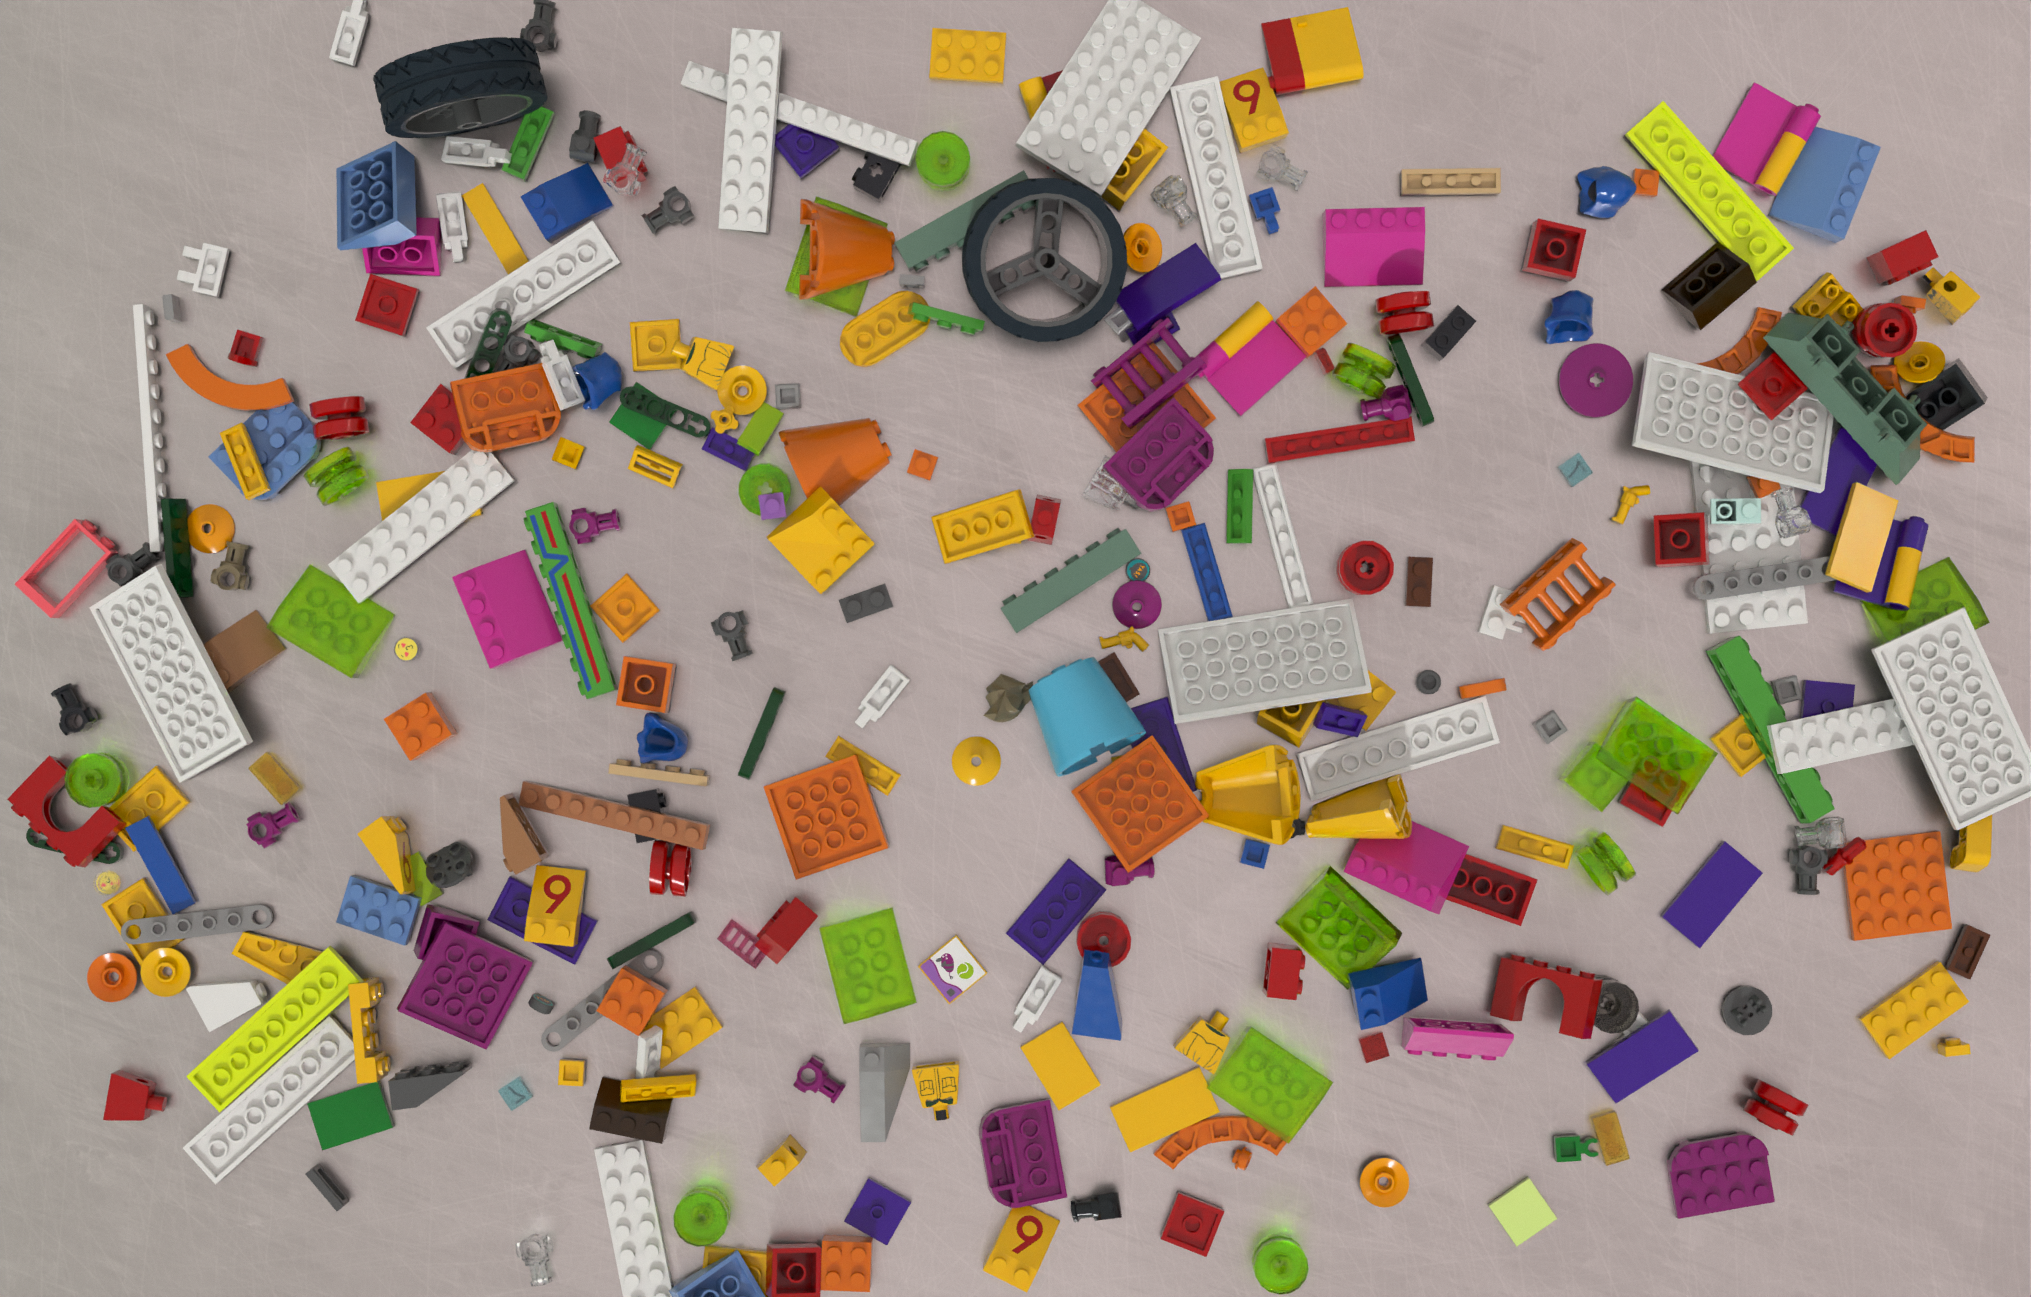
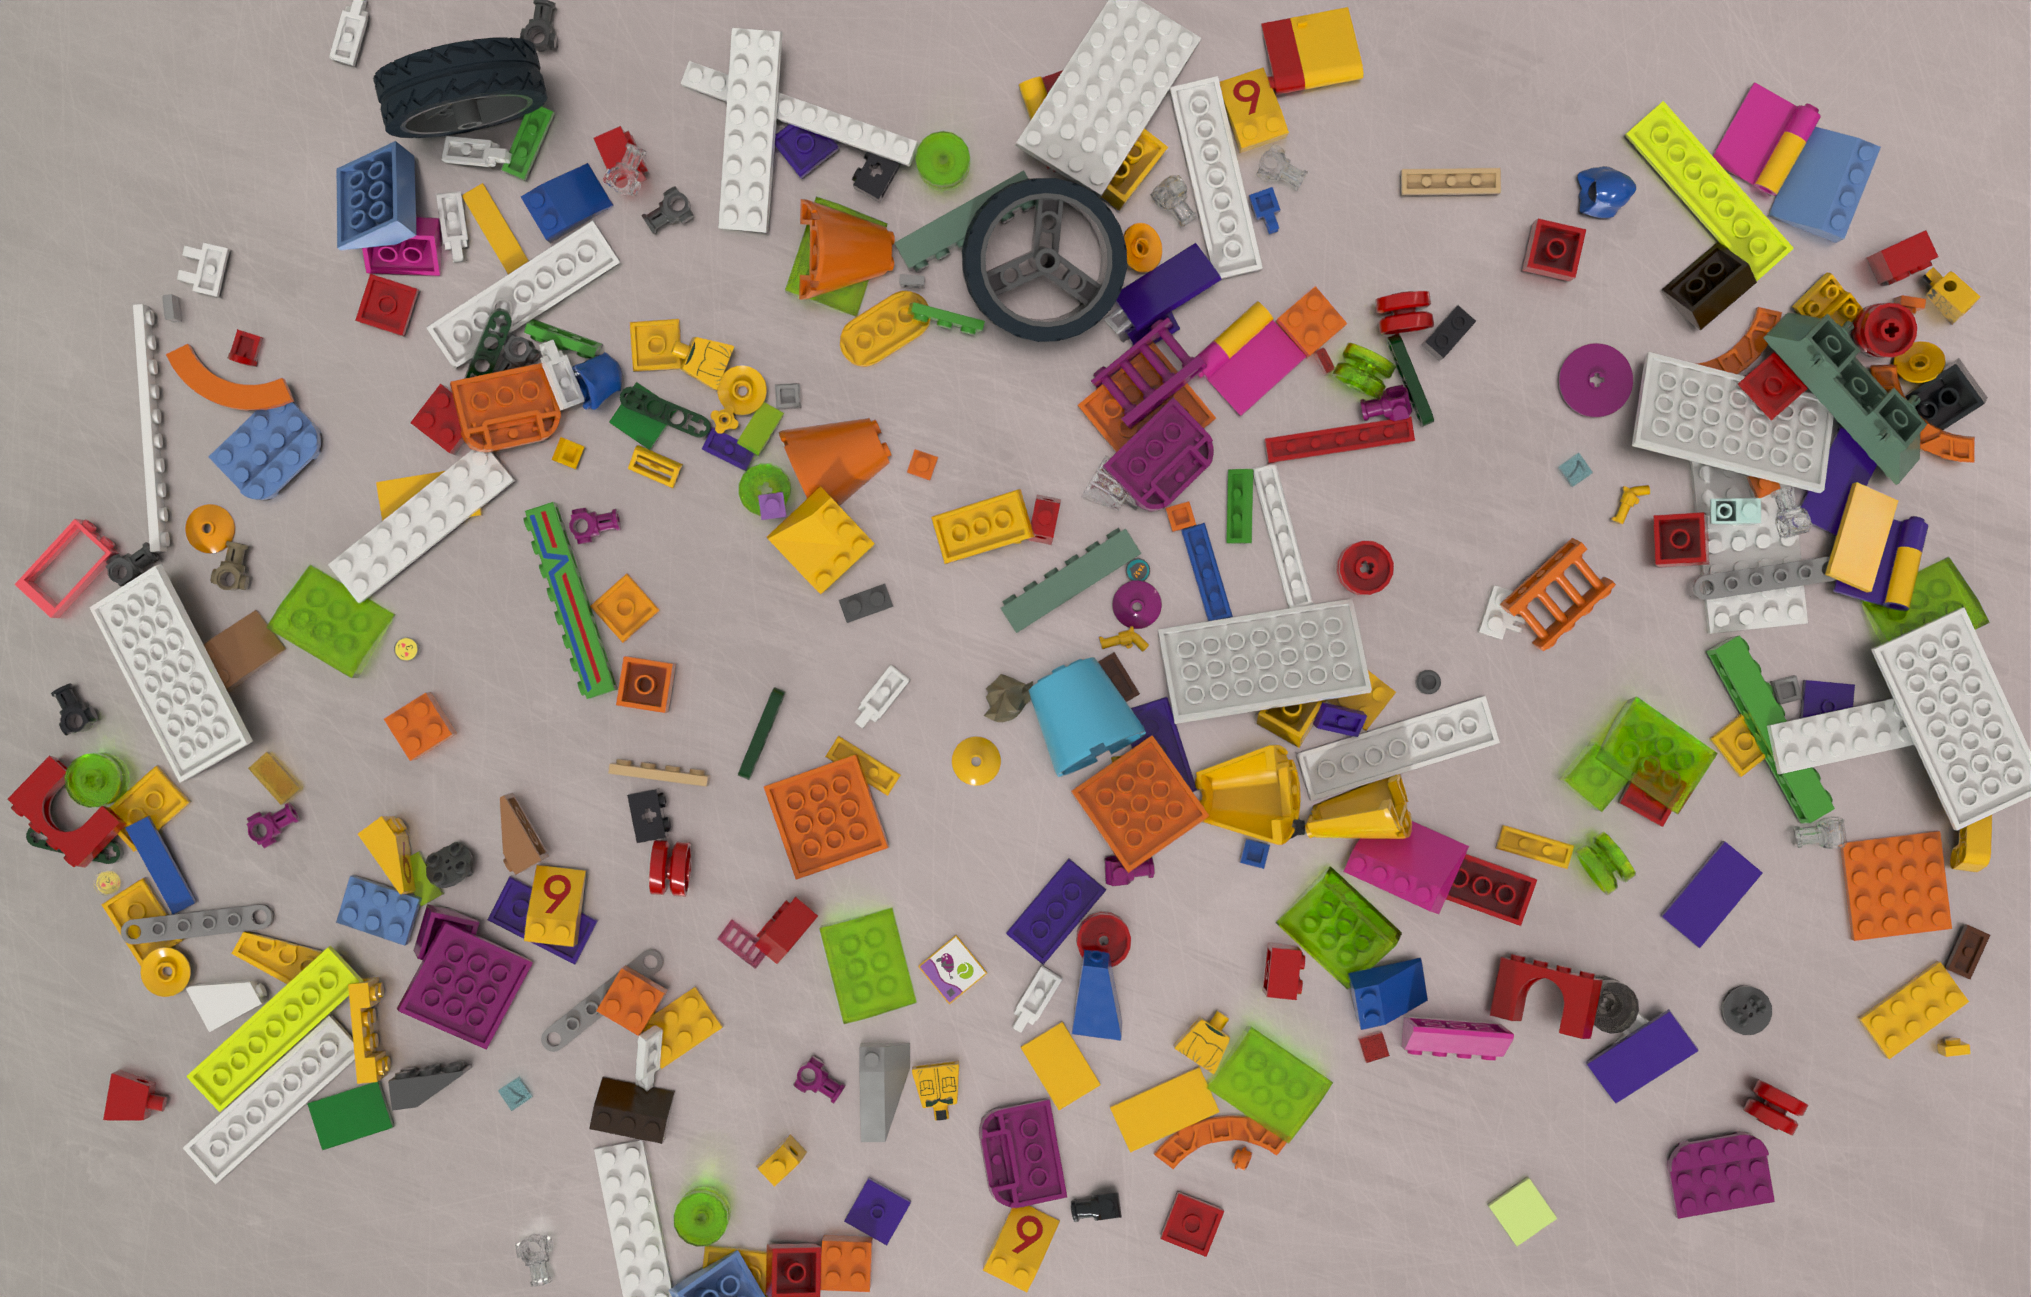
(101, 981): orange dish -> none
(177, 545): dark green plate -> none
(245, 461): yellow tile -> none
(327, 1187): dark grey tile -> none
(336, 476): clear neon green wheel -> none
(339, 423): red wheel -> none
(507, 609): dark pink slope -> none
(541, 1004): dark grey tile -> none
(571, 1072): yellow plate -> none
(582, 143): dark grey connector -> none
(614, 815): nougat plate -> none
(651, 940): dark green beam -> none
(658, 1088): yellow tile -> none
(660, 740): blue piece -> none
(736, 634): dark grey connector -> none
(967, 55): yellow plate -> none
(1282, 1278): clear neon green wheel -> none
(1373, 246): dark pink slope -> none
(1392, 1191): light orange dish -> none
(1418, 581): reddish brown plate -> none
(1482, 688): orange beam -> none
(1550, 727): light grey tile -> none
(1569, 1148): green plate -> none
(1570, 318): blue piece -> none
(1610, 1137): clear yellow plate -> none
(1646, 182): orange plate -> none
(1808, 871): dark grey connector -> none
(1845, 855): red axle -> none

